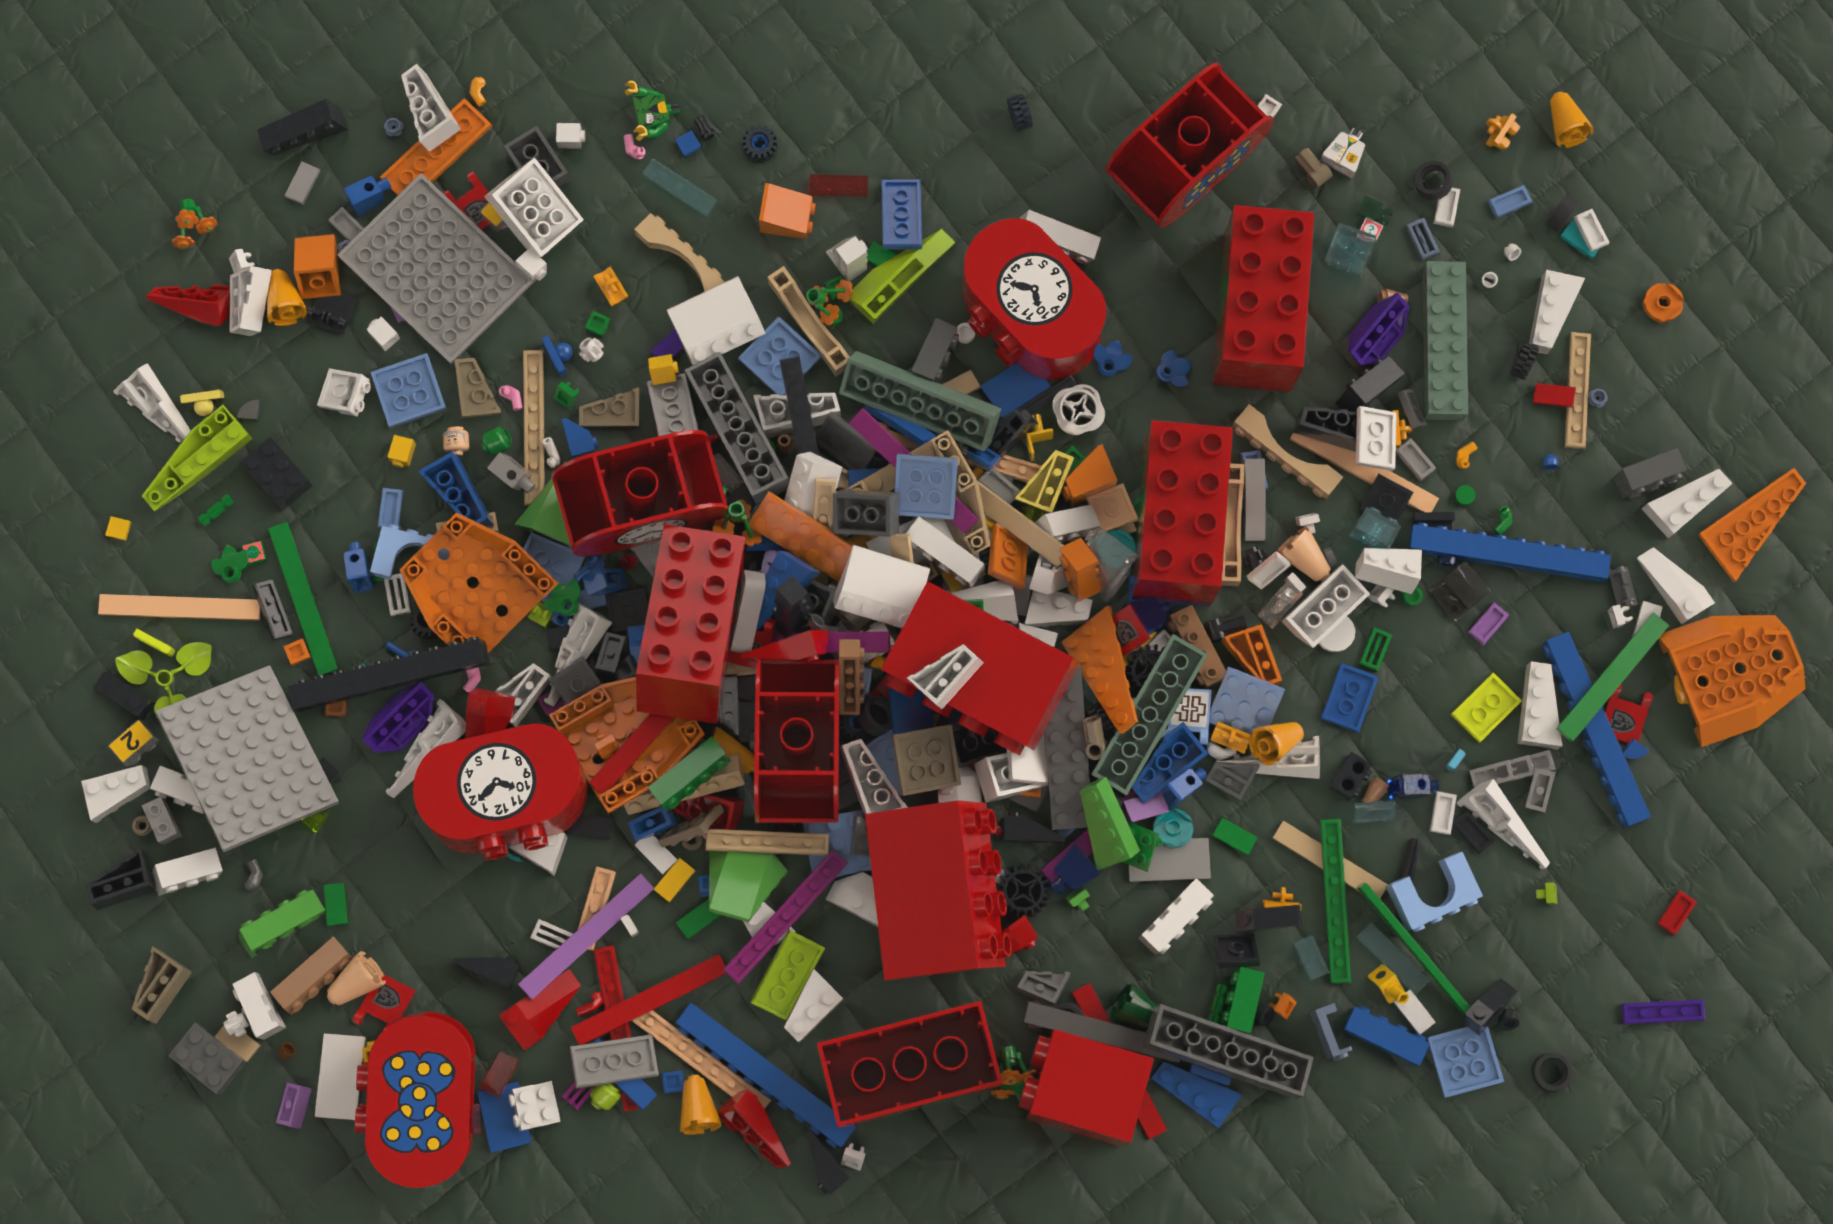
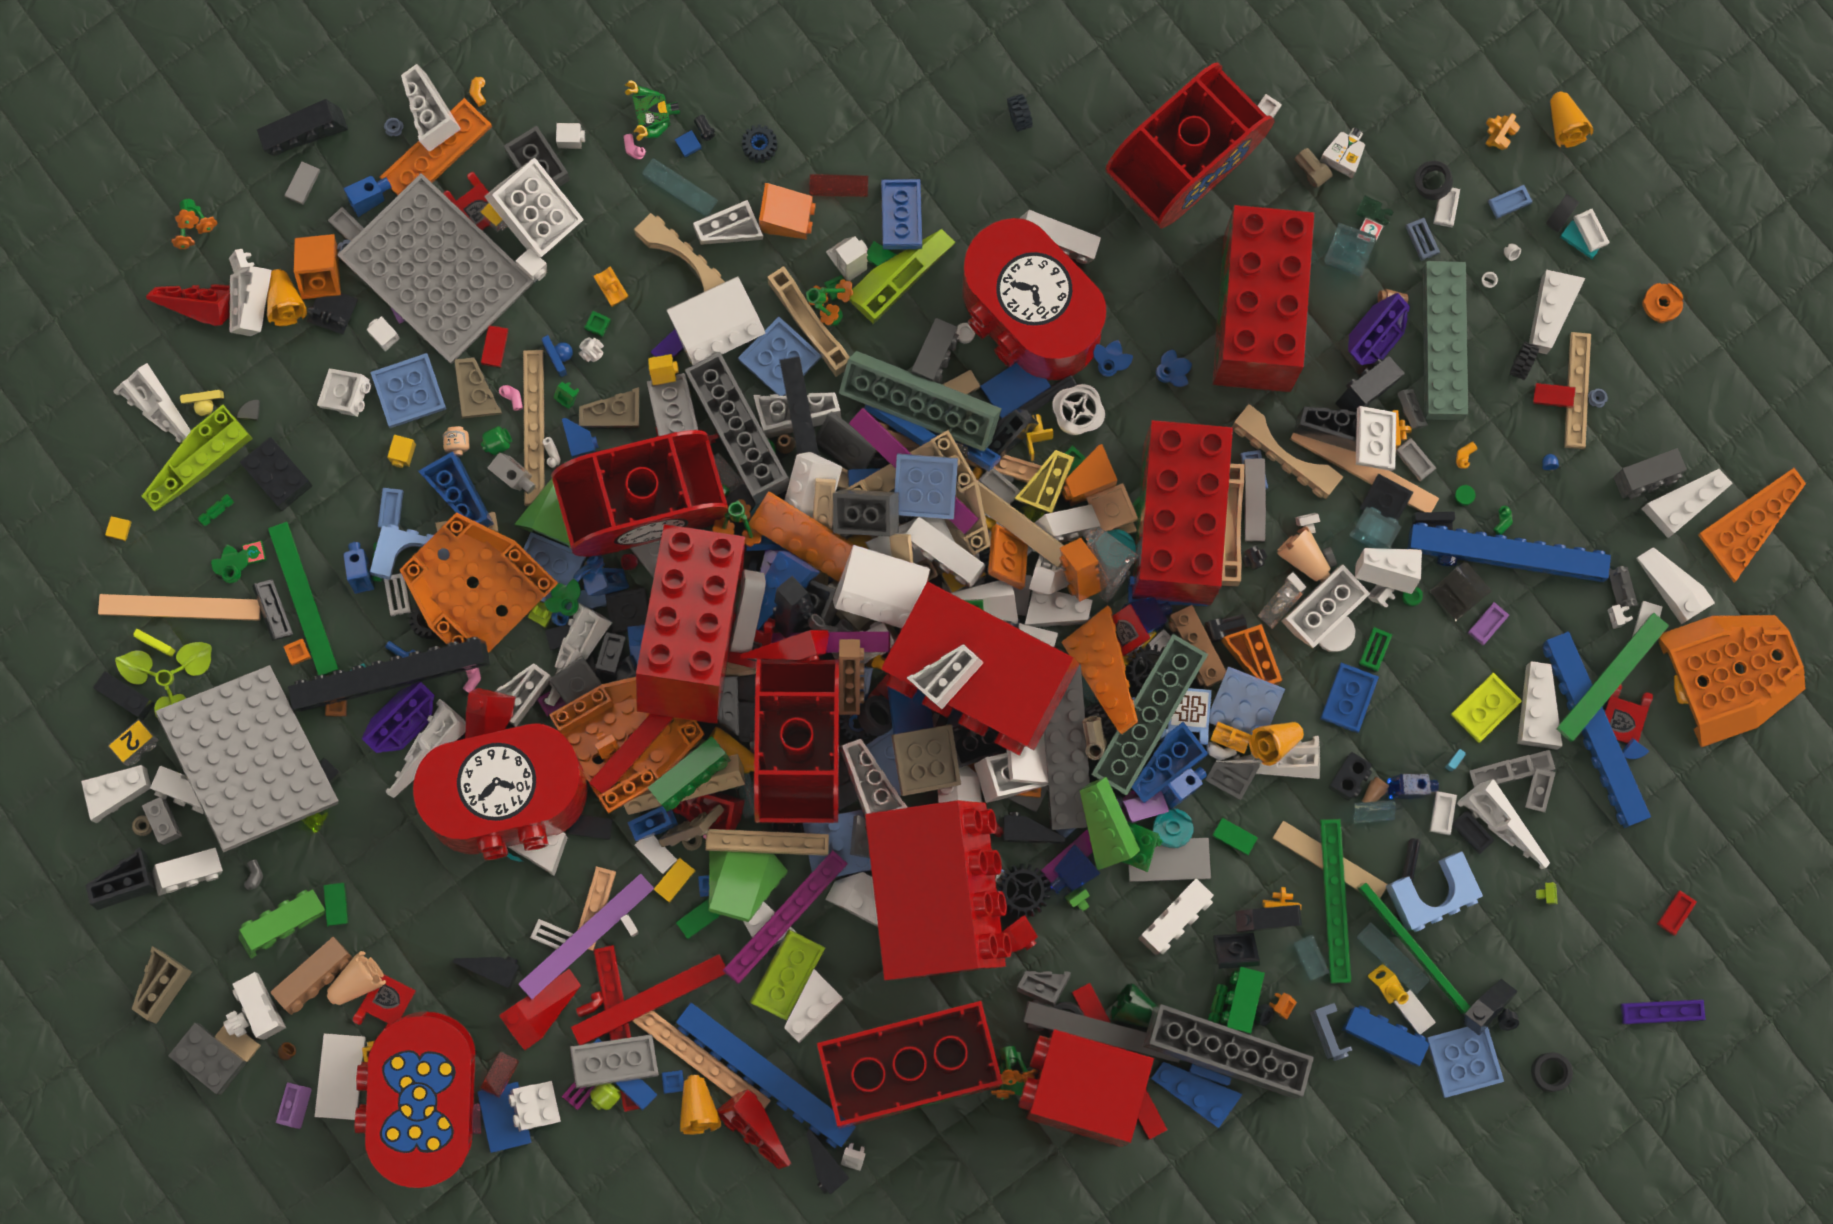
(494, 346): none -> red tile
(729, 225): none -> white wedge
(1268, 570): white tile -> none

